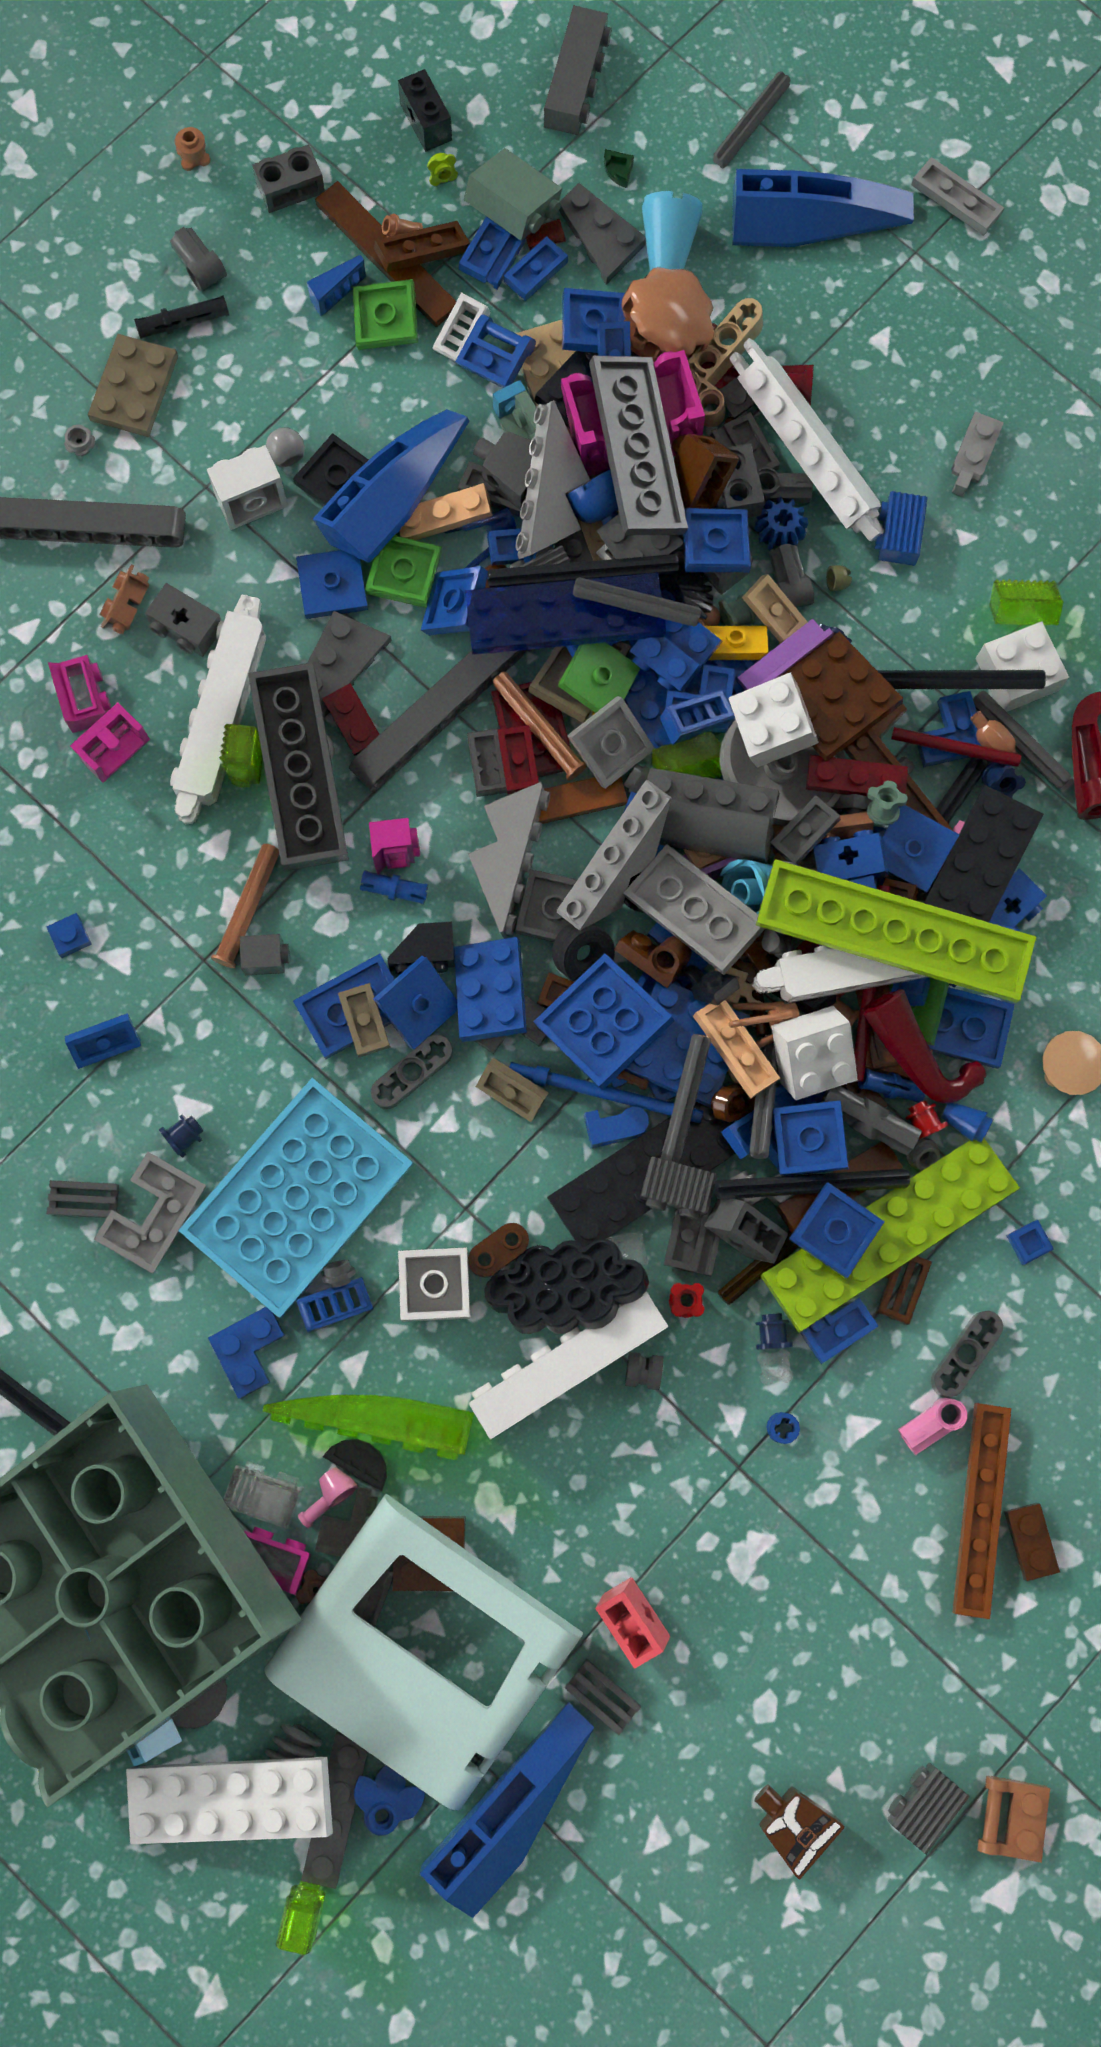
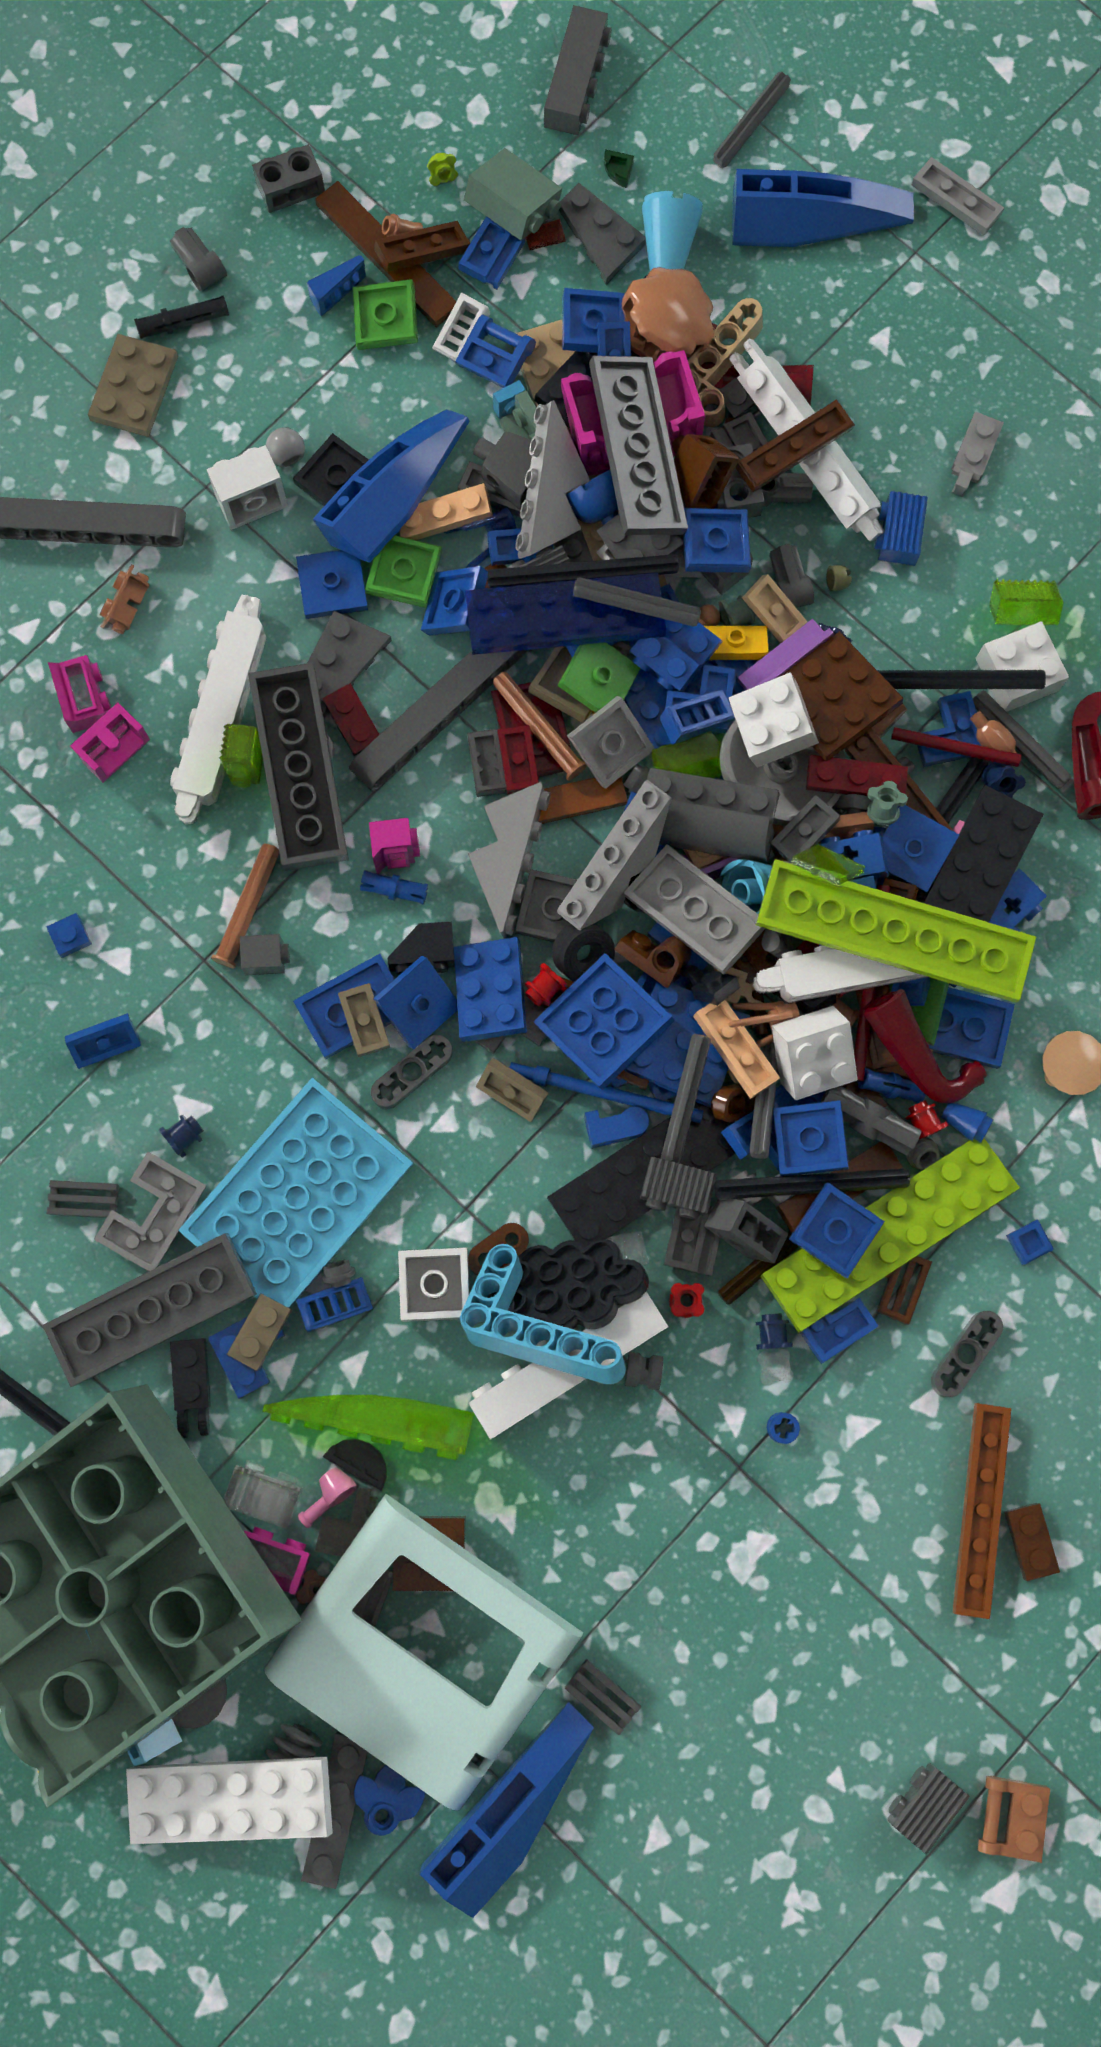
(76, 433): light grey plate -> none
(149, 1309): none -> dark grey plate
(174, 607): dark grey brick -> none
(190, 1383): none -> black hinge
(191, 148): nougat brick -> none
(259, 1332): none -> dark tan plate
(300, 1918): clear neon green brick -> none
(425, 110): black brick -> none
(531, 1330): none -> medium azure beam
(535, 268): blue plate -> none
(544, 986): none -> red brick
(633, 1622): coral brick -> none
(689, 589): black hair -> none
(791, 518): blue gear -> none
(794, 445): none -> reddish brown tile
(797, 1827): torso -> none
(827, 864): none -> clear neon green piece
(930, 1427): bright pink piece -> none

